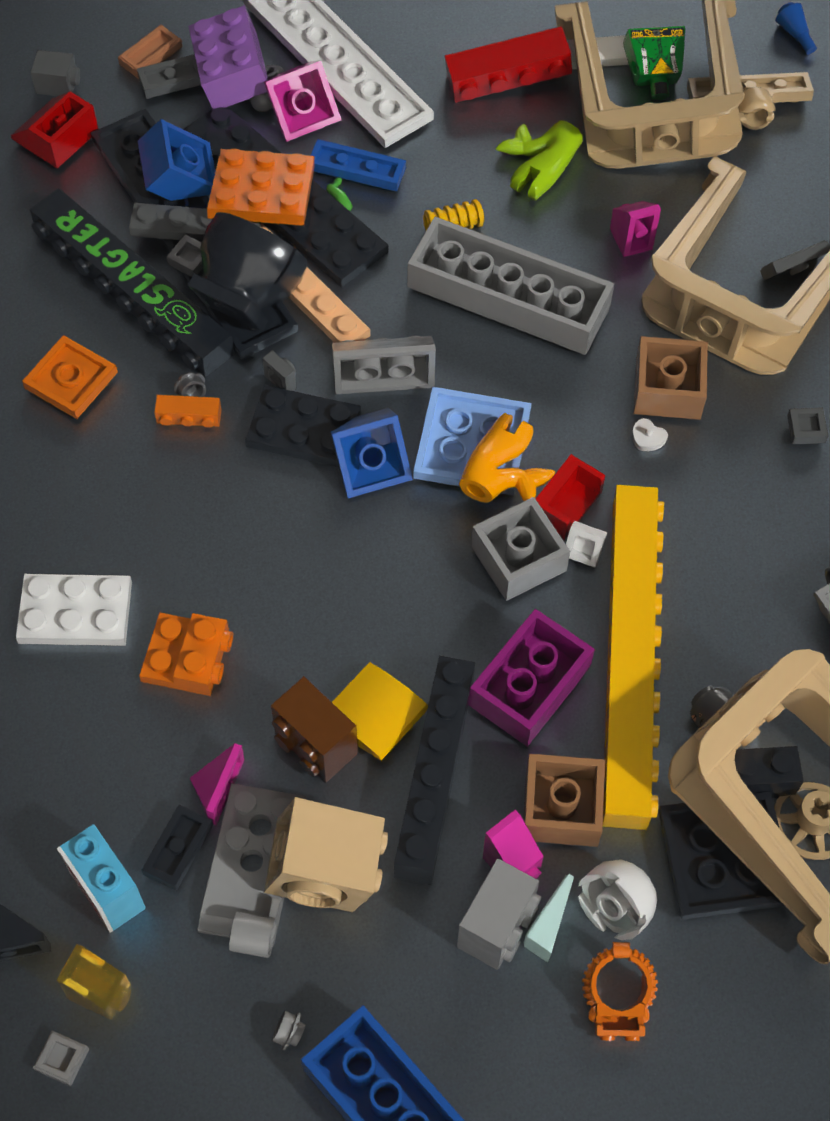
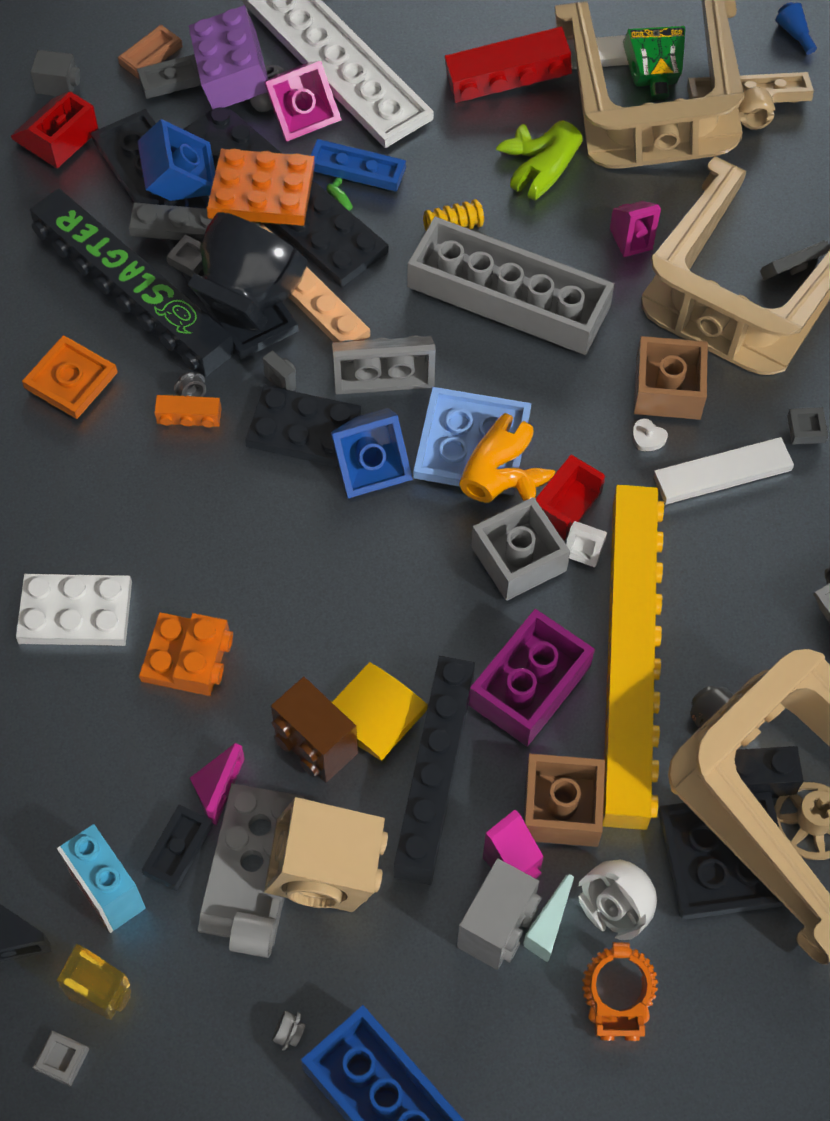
(723, 470): none -> white tile

